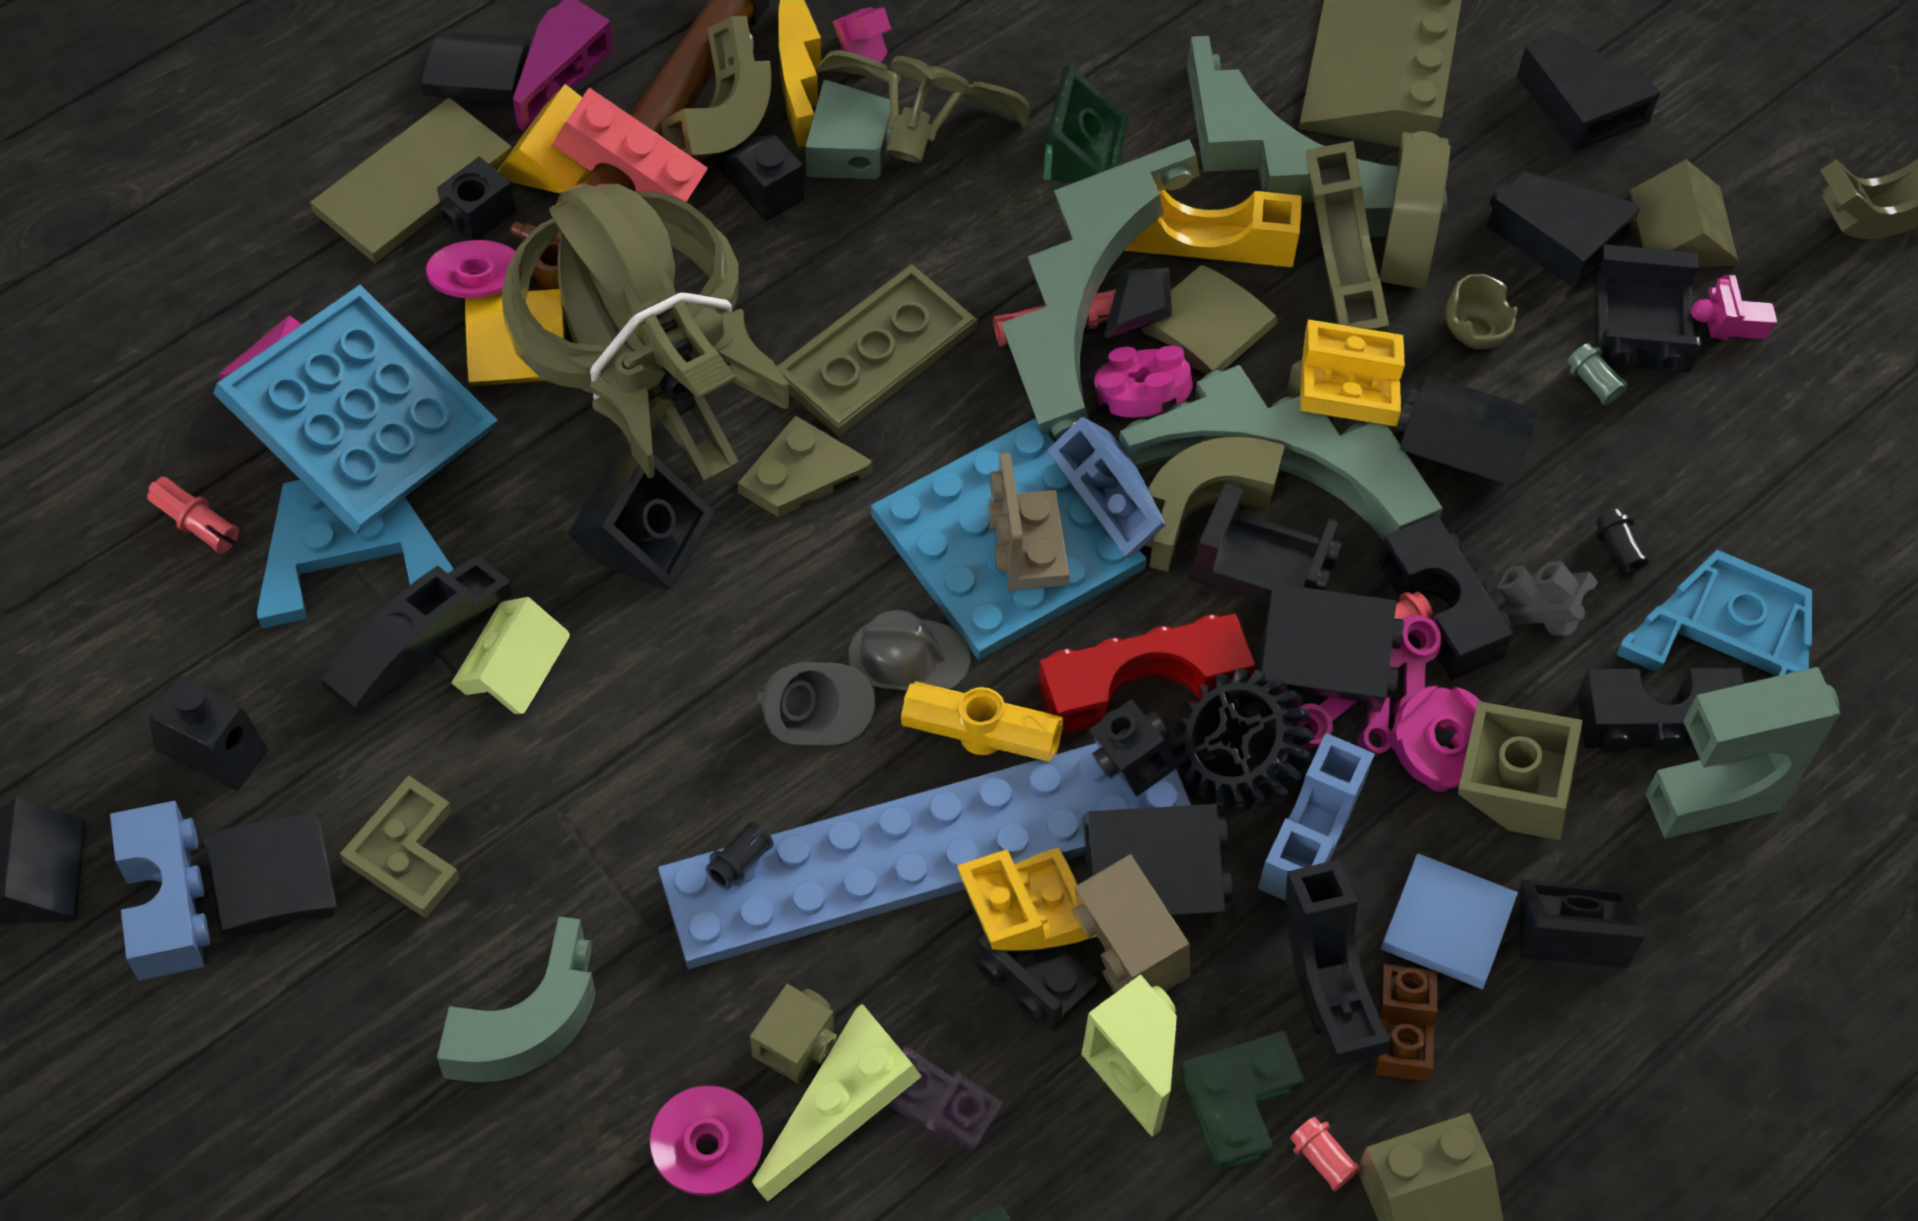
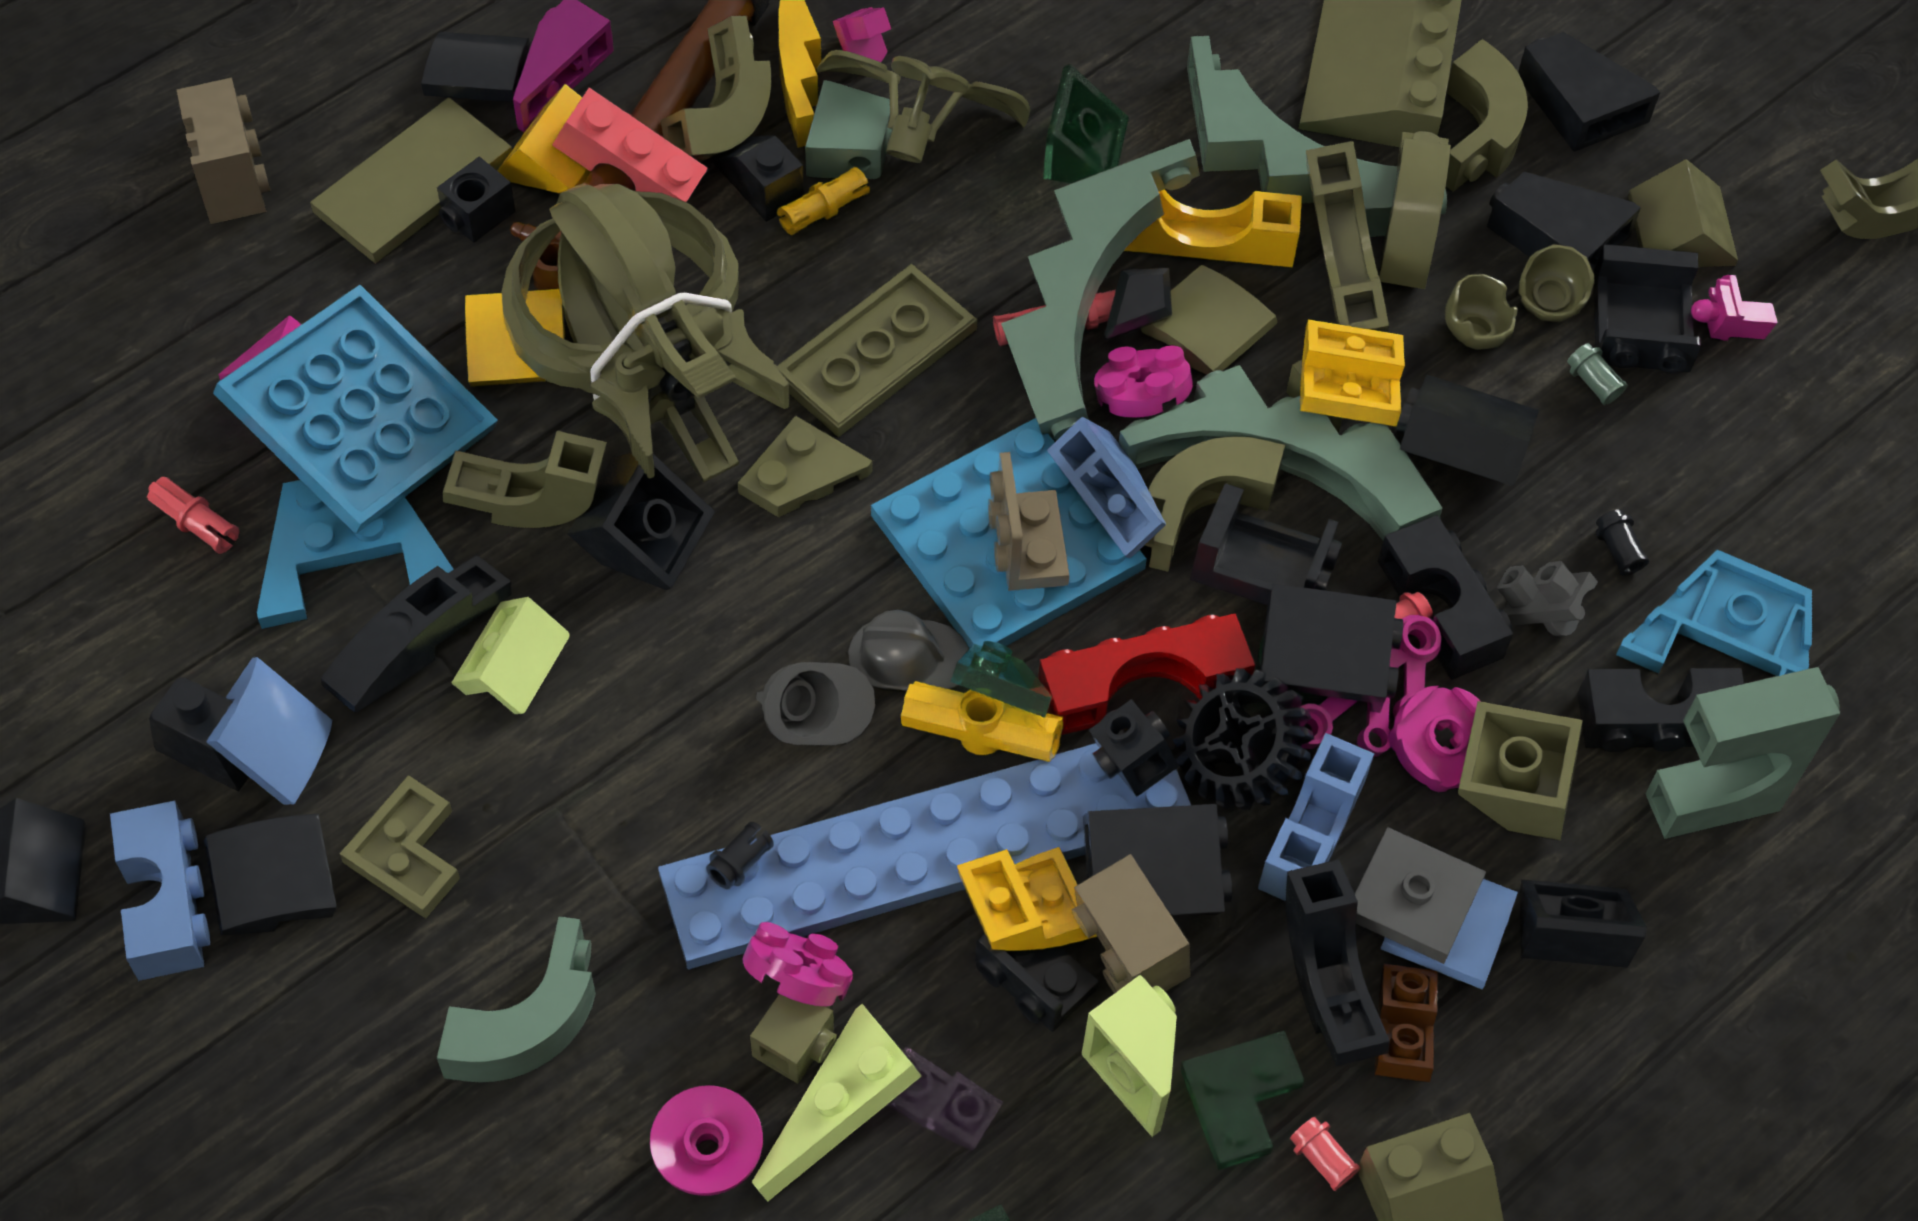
(223, 150): none -> dark tan wedge
(271, 732): none -> medium blue slope
(470, 268): dark pink dish -> none
(531, 493): none -> olive arch
(803, 966): none -> dark pink plate
(823, 200): none -> yellow pin
(999, 675): none -> clear green wing
(1416, 895): none -> dark grey plate
(1498, 100): none -> olive arch
(1556, 283): none -> olive hair

